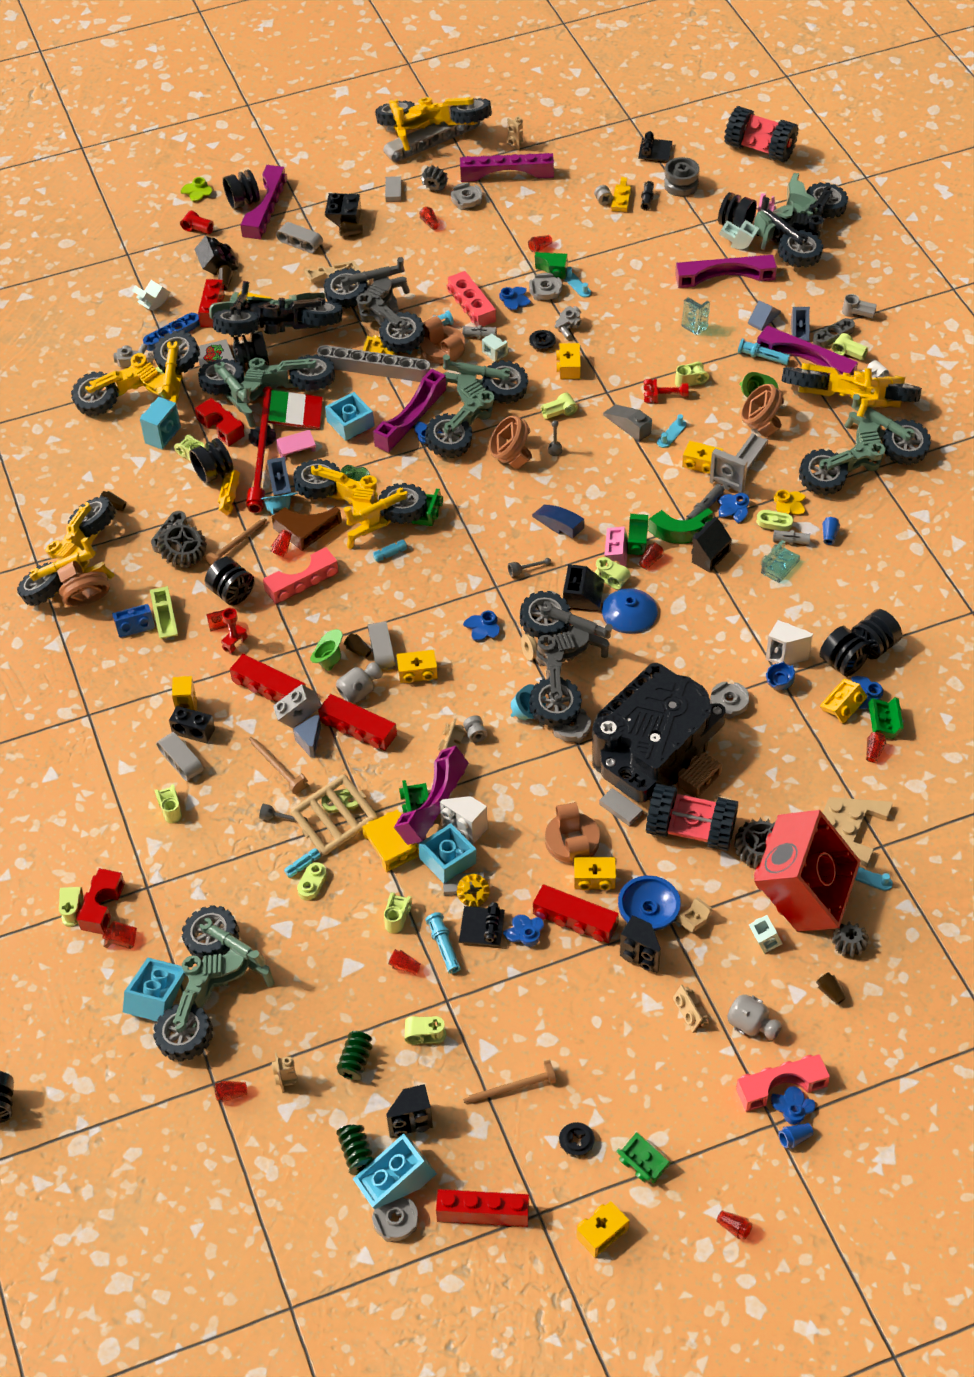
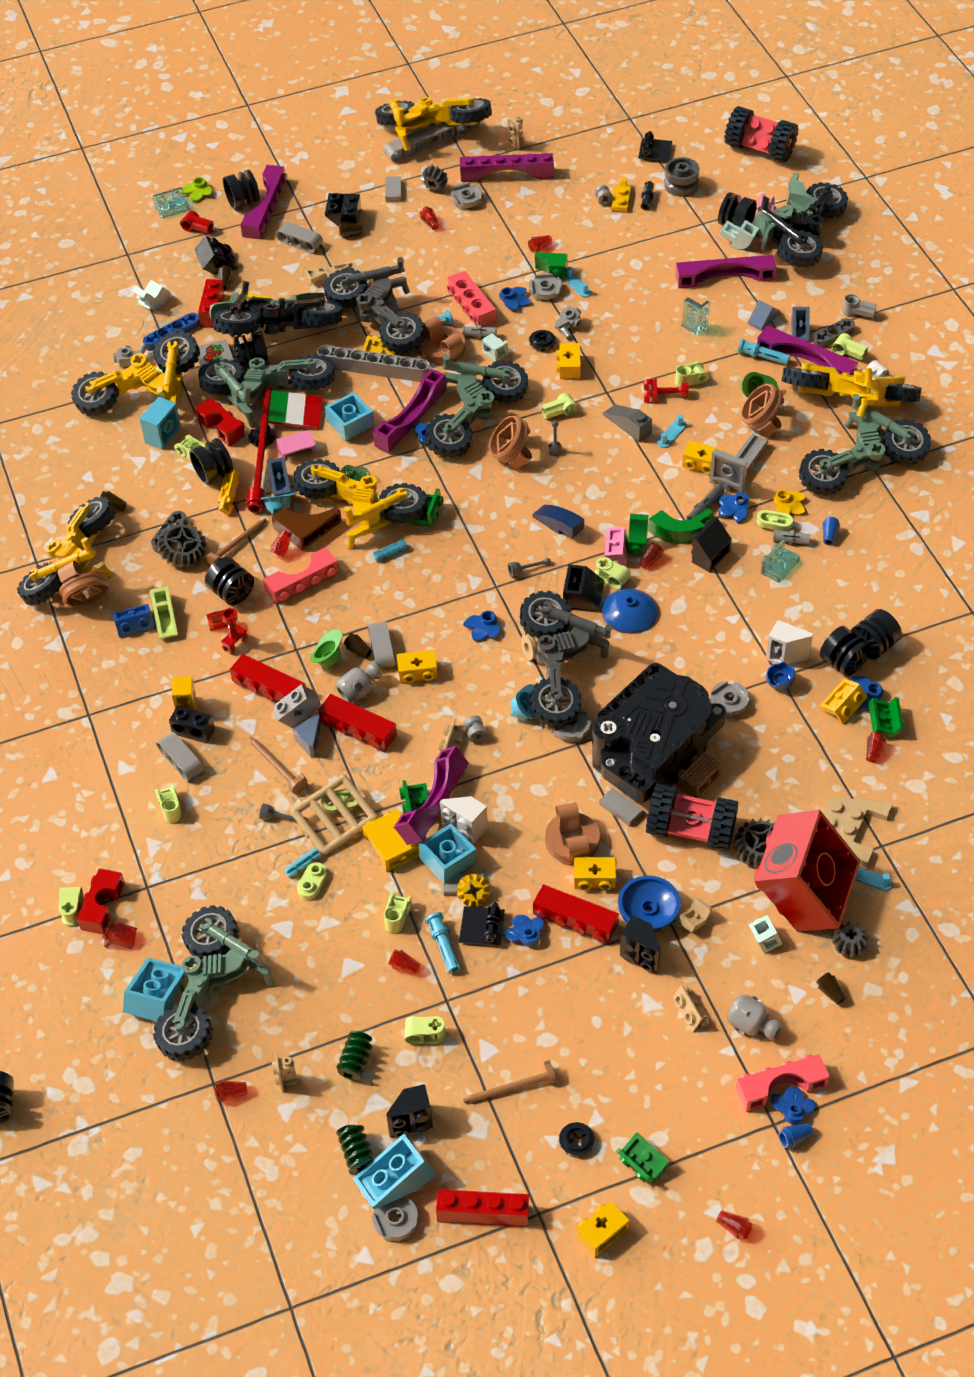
(171, 202): none -> clear light blue bracket

